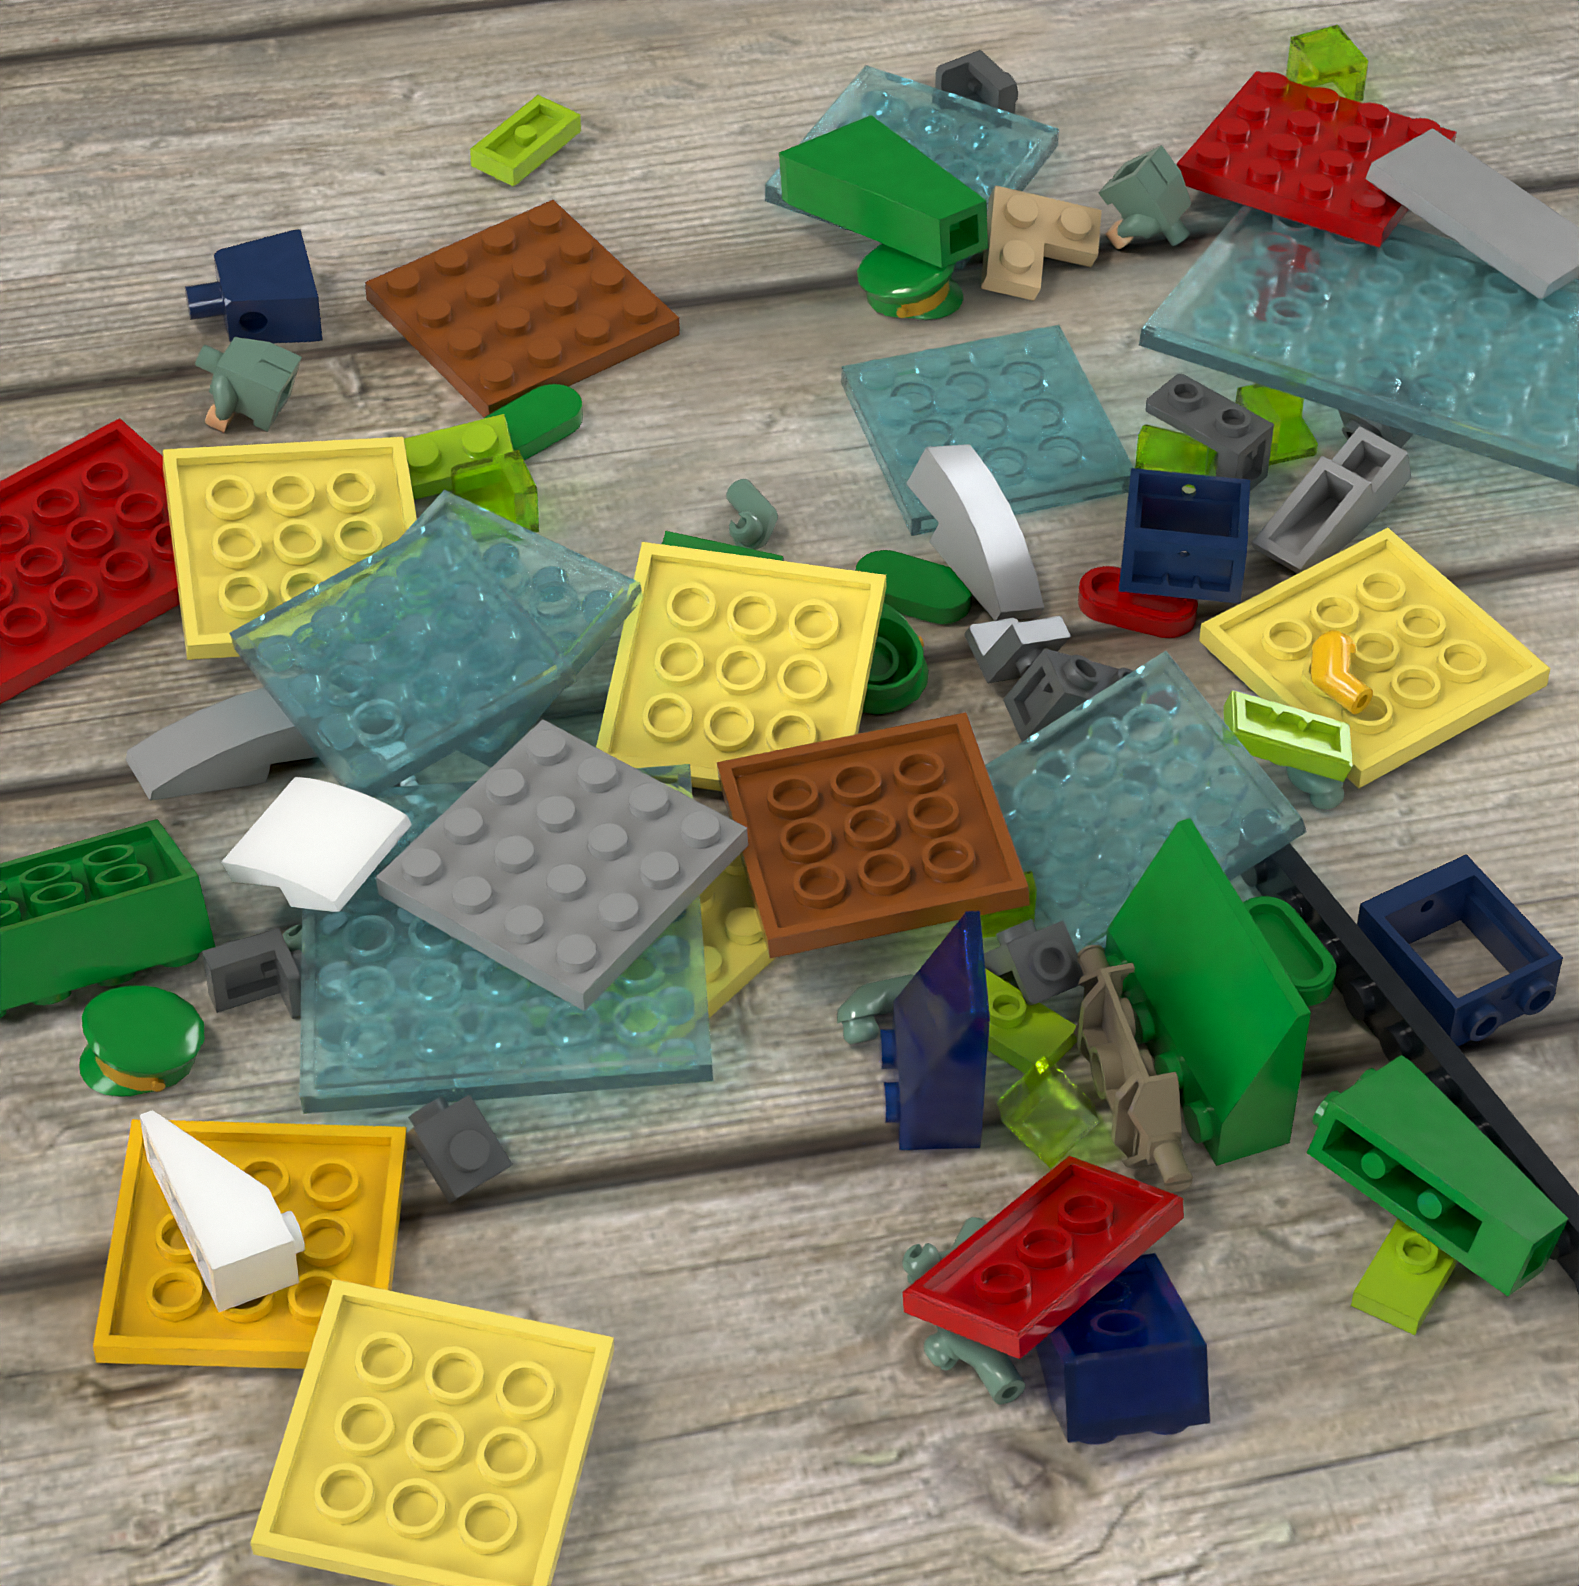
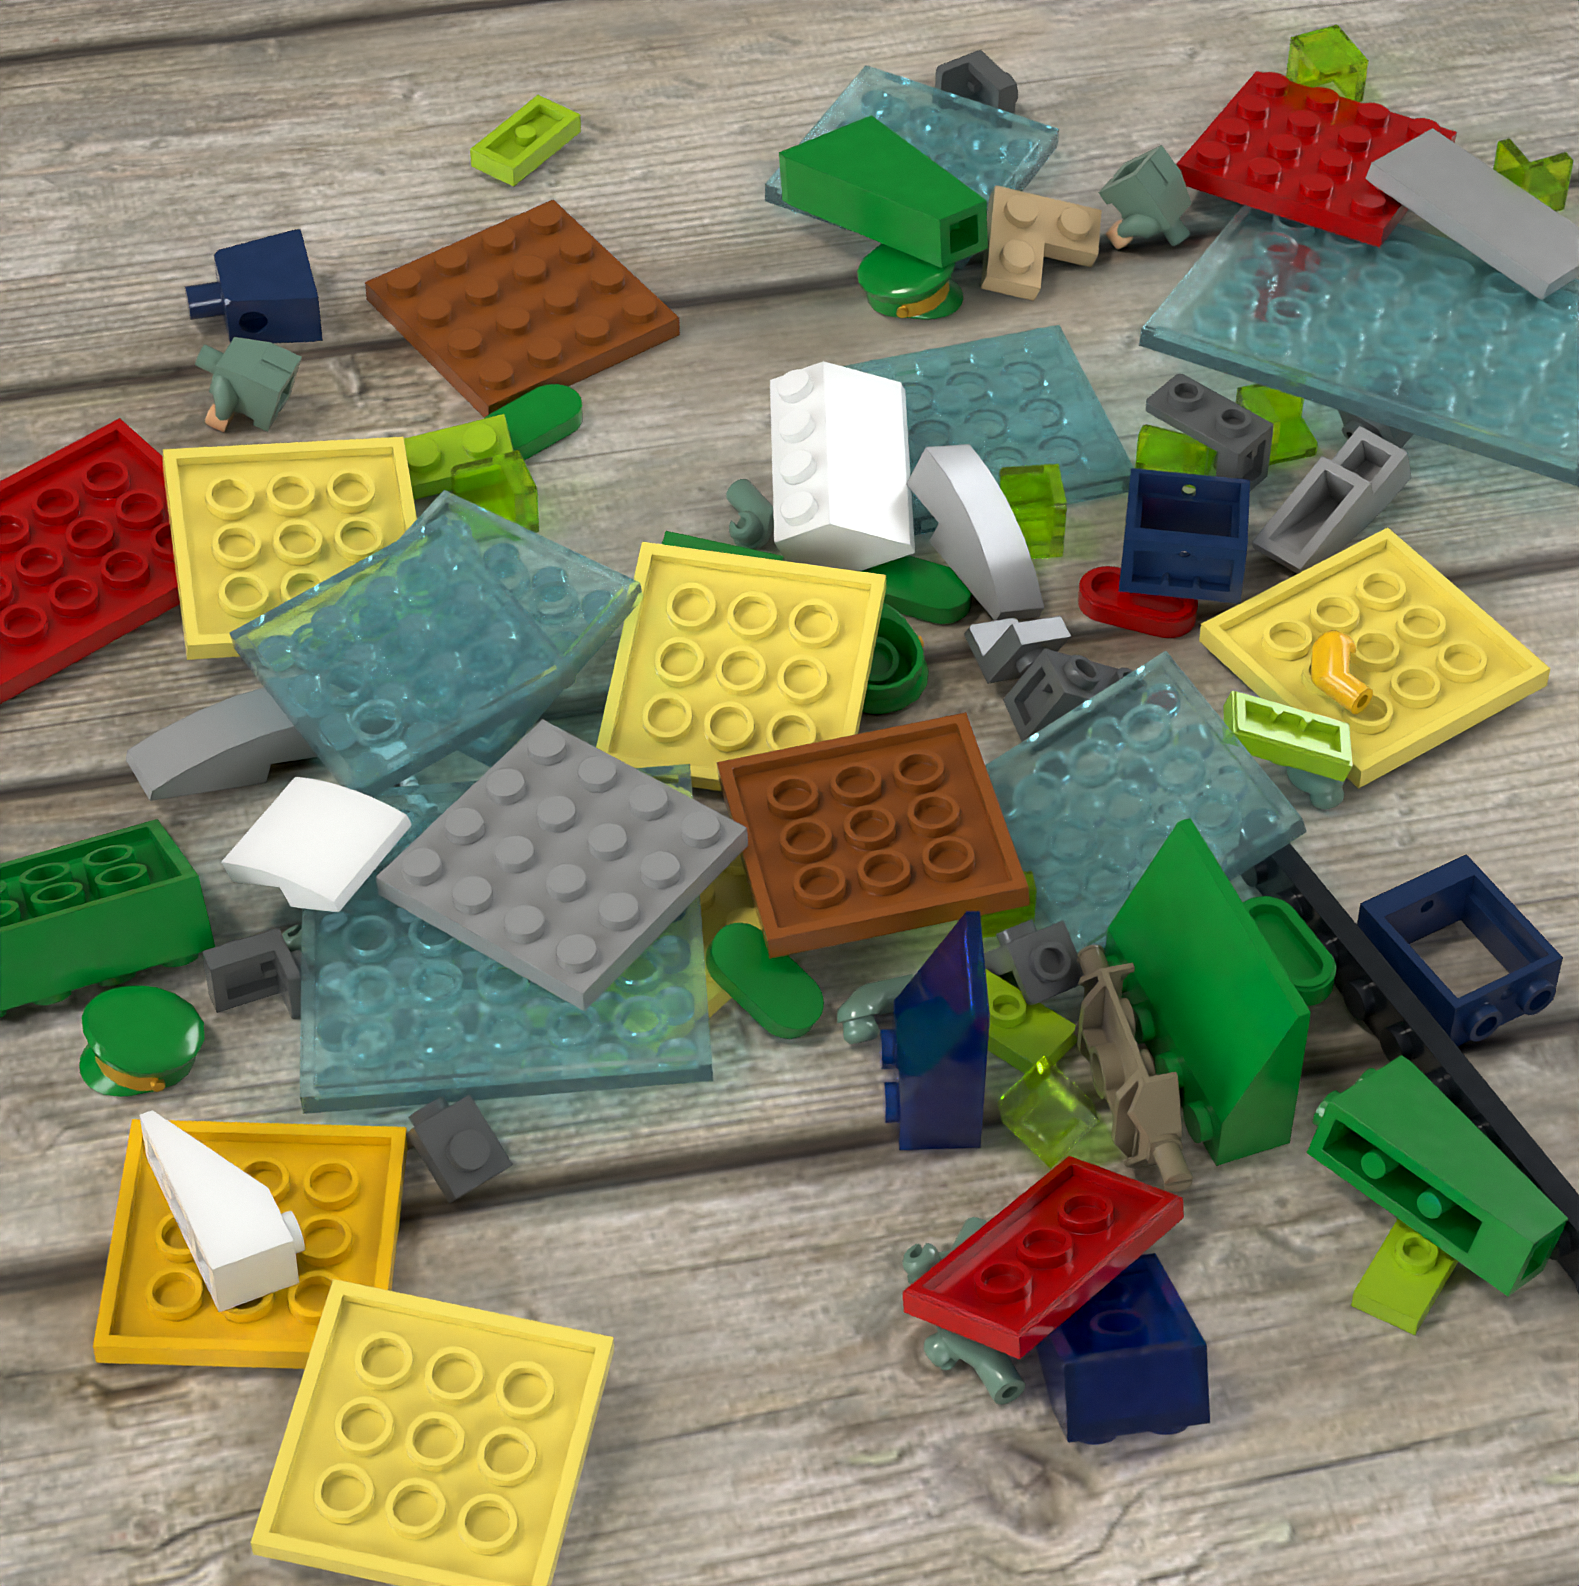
(768, 989): none -> green tile
(840, 468): none -> white slope
(1038, 505): none -> clear neon green panel
(1543, 178): none -> clear neon green panel

